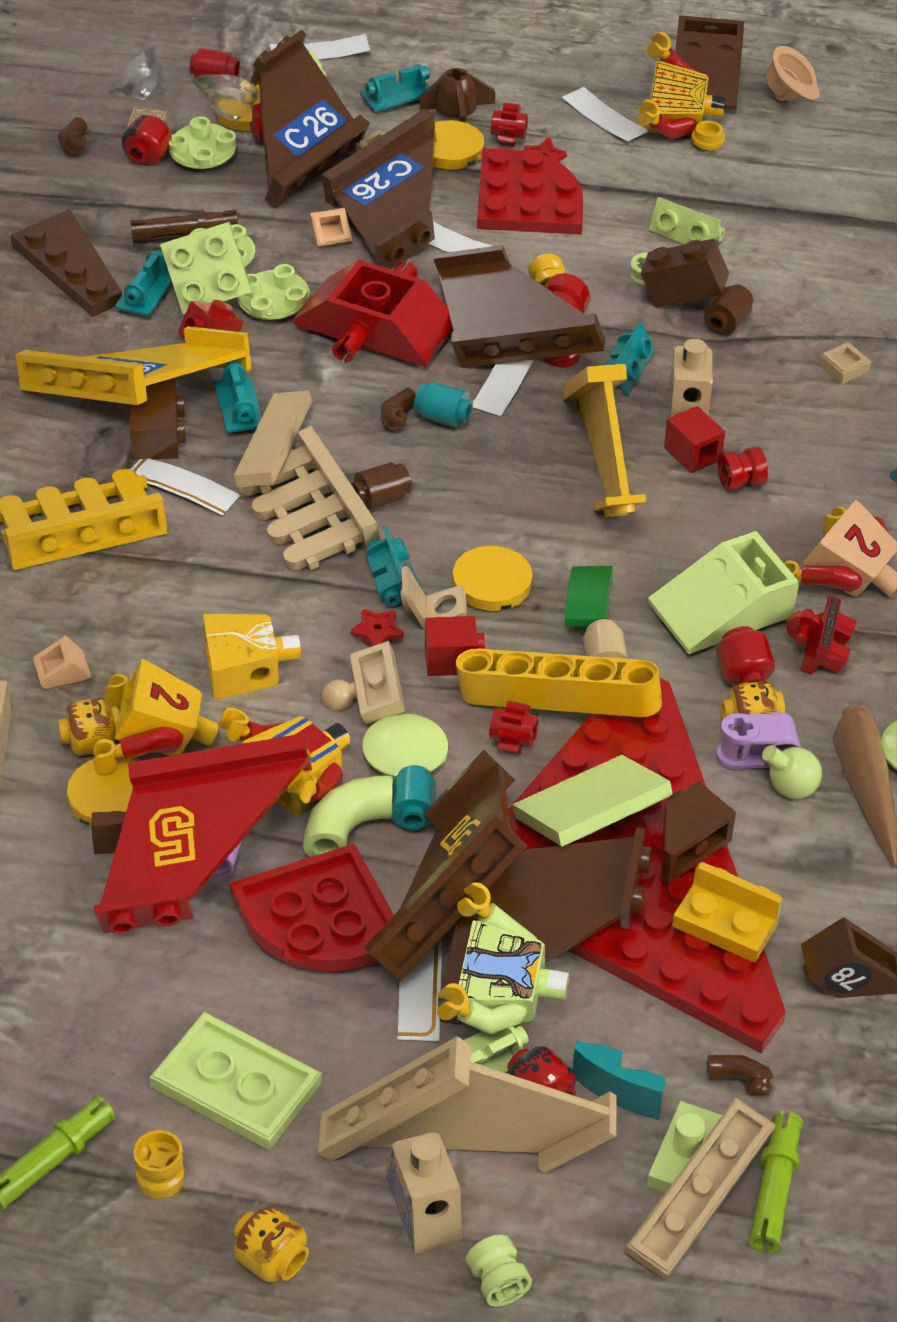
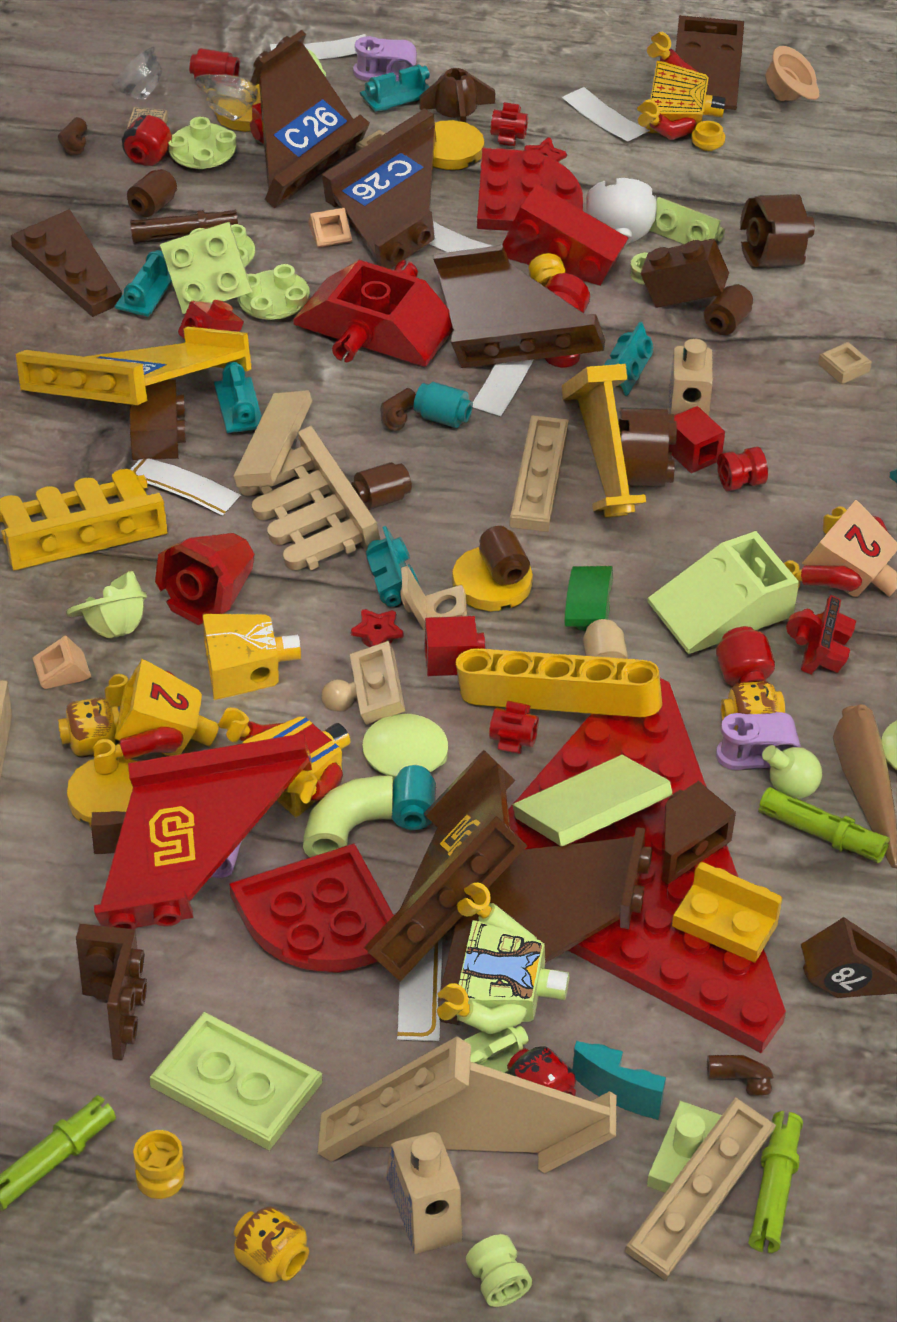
(113, 972): none -> reddish brown bracket
(117, 611): none -> yellowish green piece
(151, 193): none -> reddish brown brick
(204, 574): none -> red cone
(382, 57): none -> lavender piece
(503, 555): none -> reddish brown brick
(539, 473): none -> tan tile
(559, 228): none -> red wedge
(623, 206): none -> white cylinder
(645, 444): none -> reddish brown brick
(776, 230): none -> reddish brown brick
(839, 831): none -> lime pin

